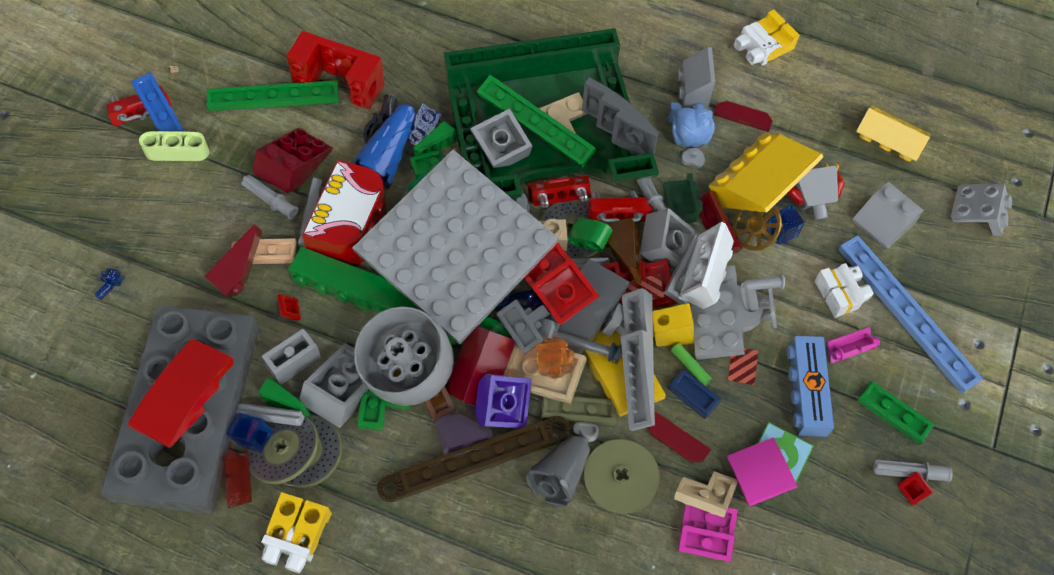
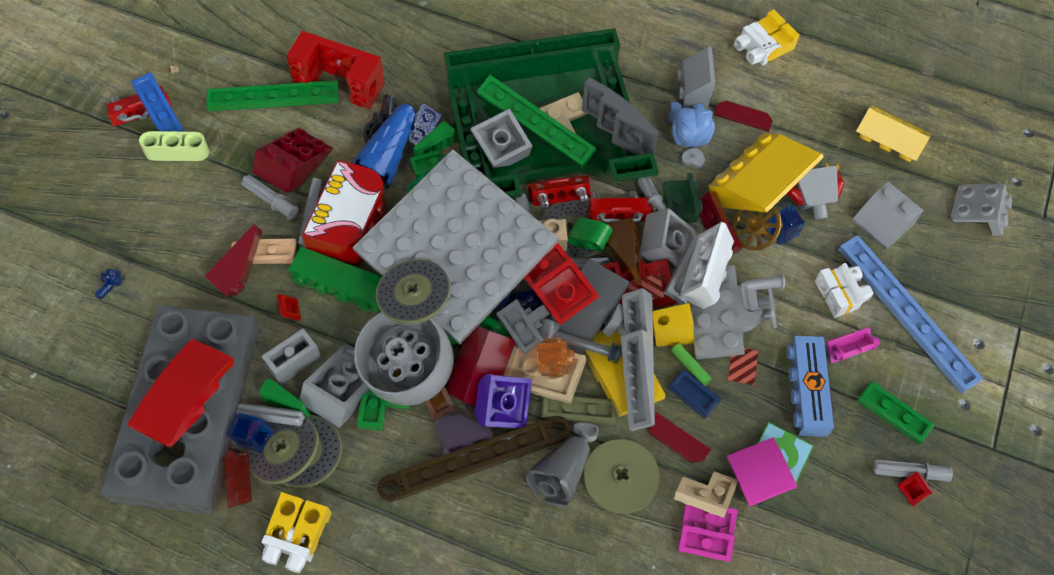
(412, 307): none -> piece

